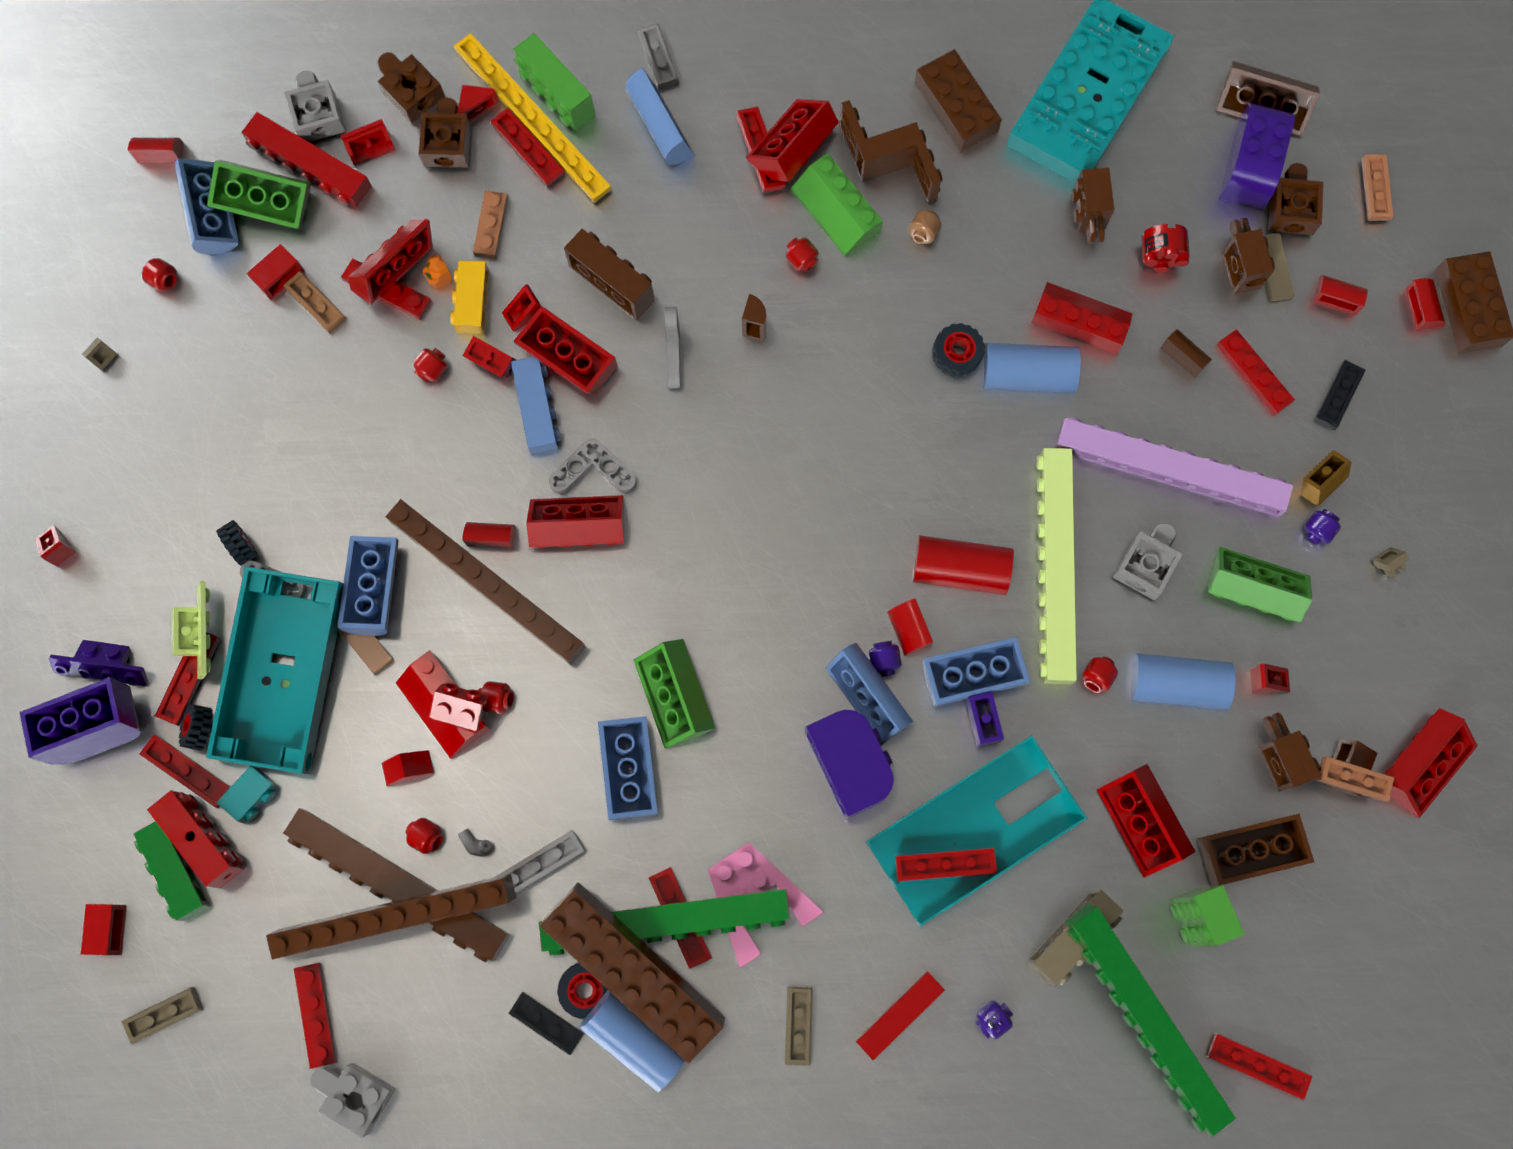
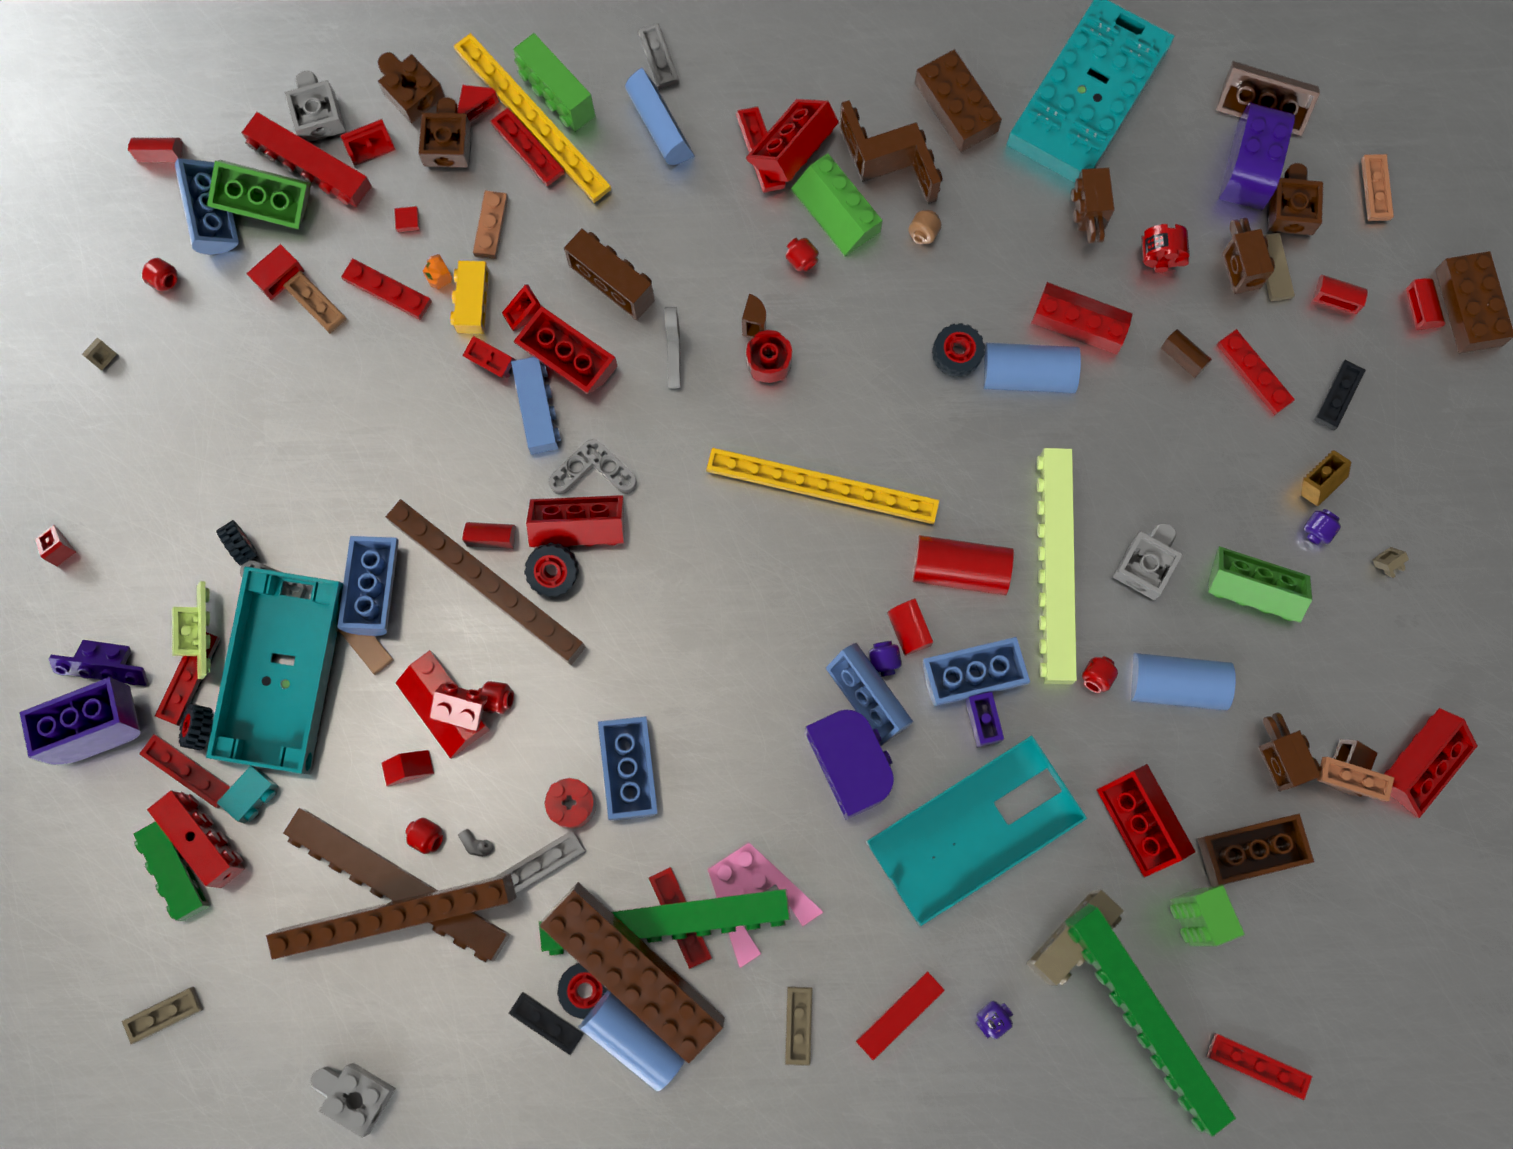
(103, 929): red brick -> none
(315, 1015): red plate -> none
(391, 260): red slope -> none
(407, 219): none -> red tile
(430, 364): red head -> none
(544, 582): none -> black wheel
(560, 793): none -> red brick
(674, 693): bright green slope -> none
(773, 368): none -> red brick
(822, 485): none -> yellow plate
(945, 864): red plate -> none
(1175, 467): lavender brick -> none
(1269, 679): red slope -> none

